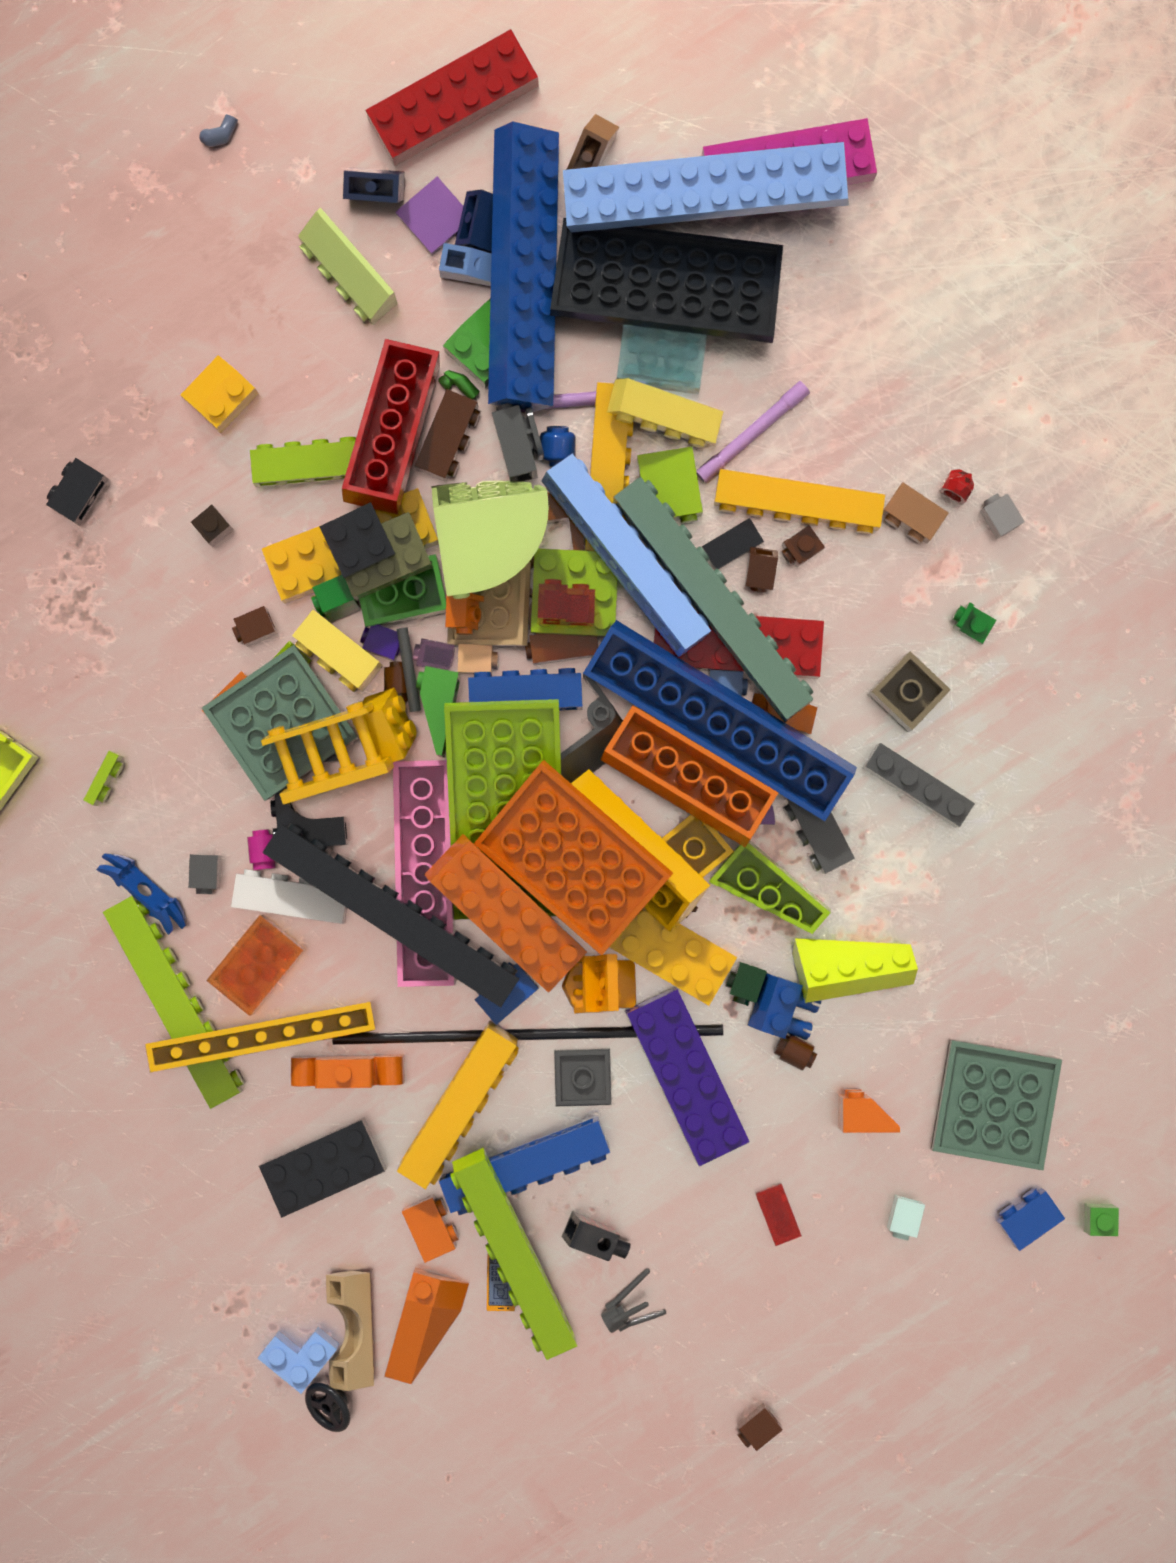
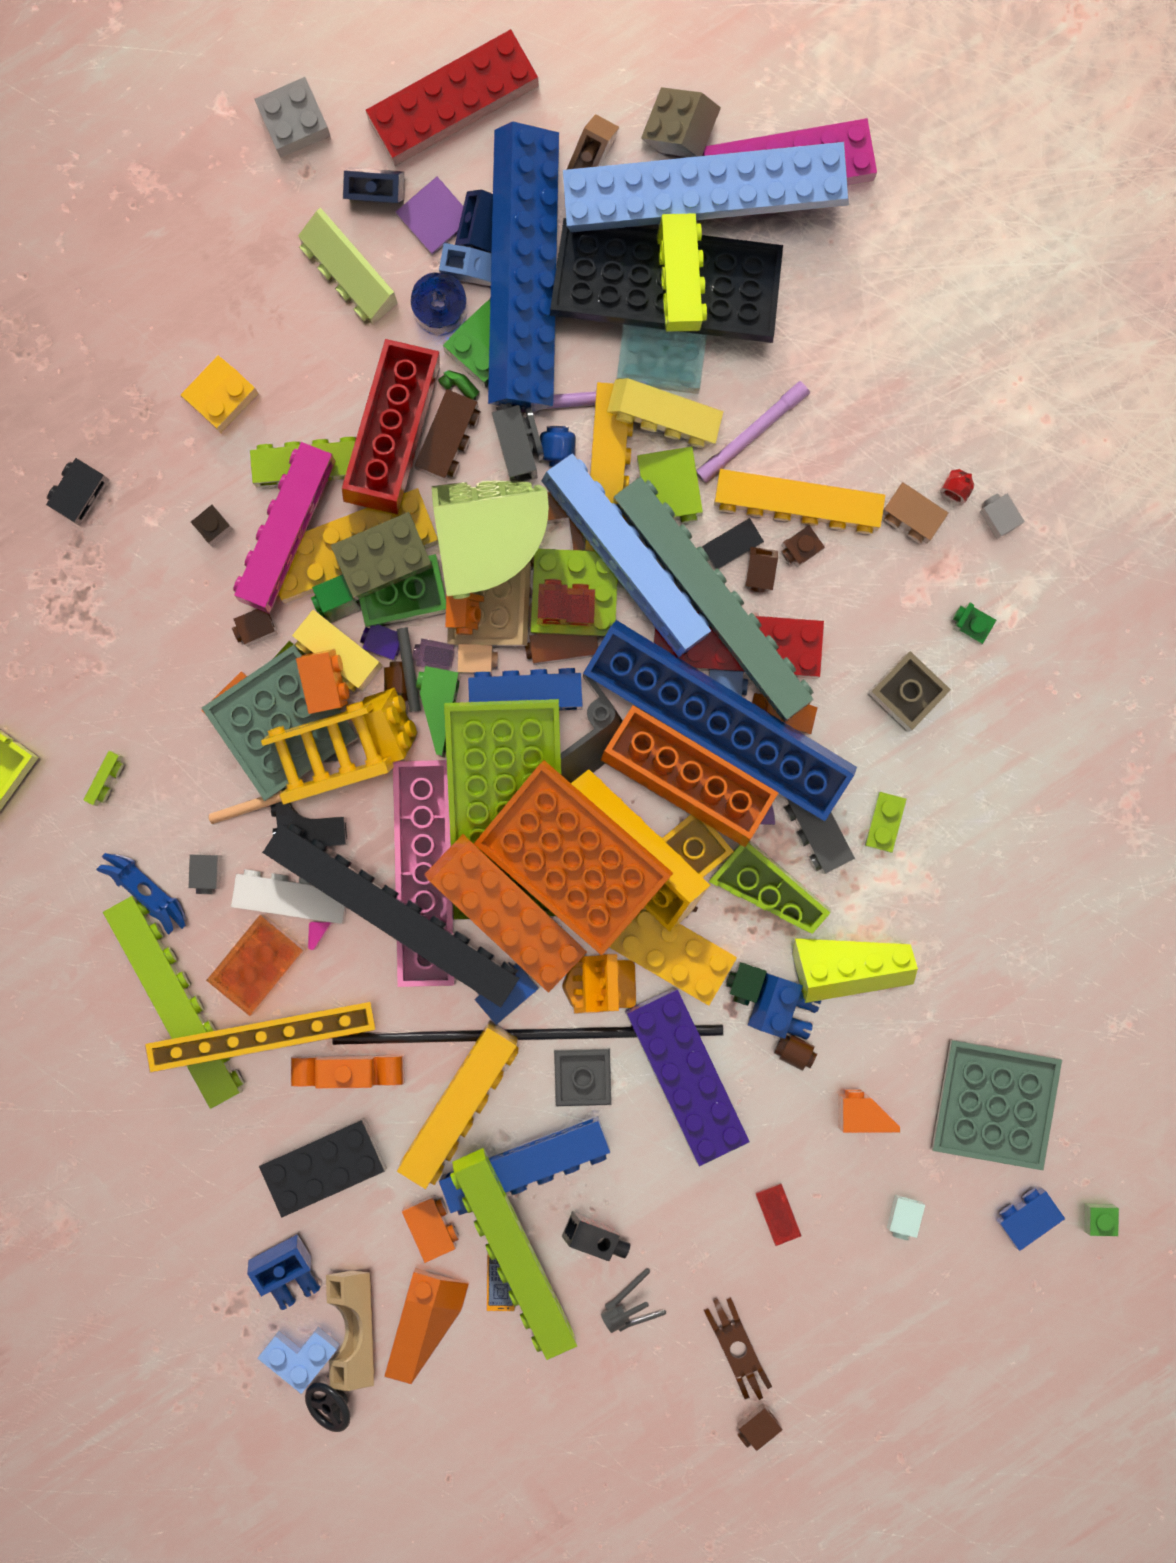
(219, 135): sand blue arm -> none
(243, 808): none -> light nougat bar
(256, 846): dark pink brick -> none
(281, 1265): none -> blue brick
(284, 528): none -> dark pink brick
(292, 117): none -> light grey brick
(317, 931): none -> dark pink slope
(322, 681): none -> orange brick
(357, 540): black plate -> none
(440, 287): none -> clear blue brick
(680, 122): none -> dark tan brick
(681, 274): none -> neon yellow wedge
(727, 1336): none -> reddish brown piece
(885, 822): none -> lime plate
(918, 785): dark grey brick -> none

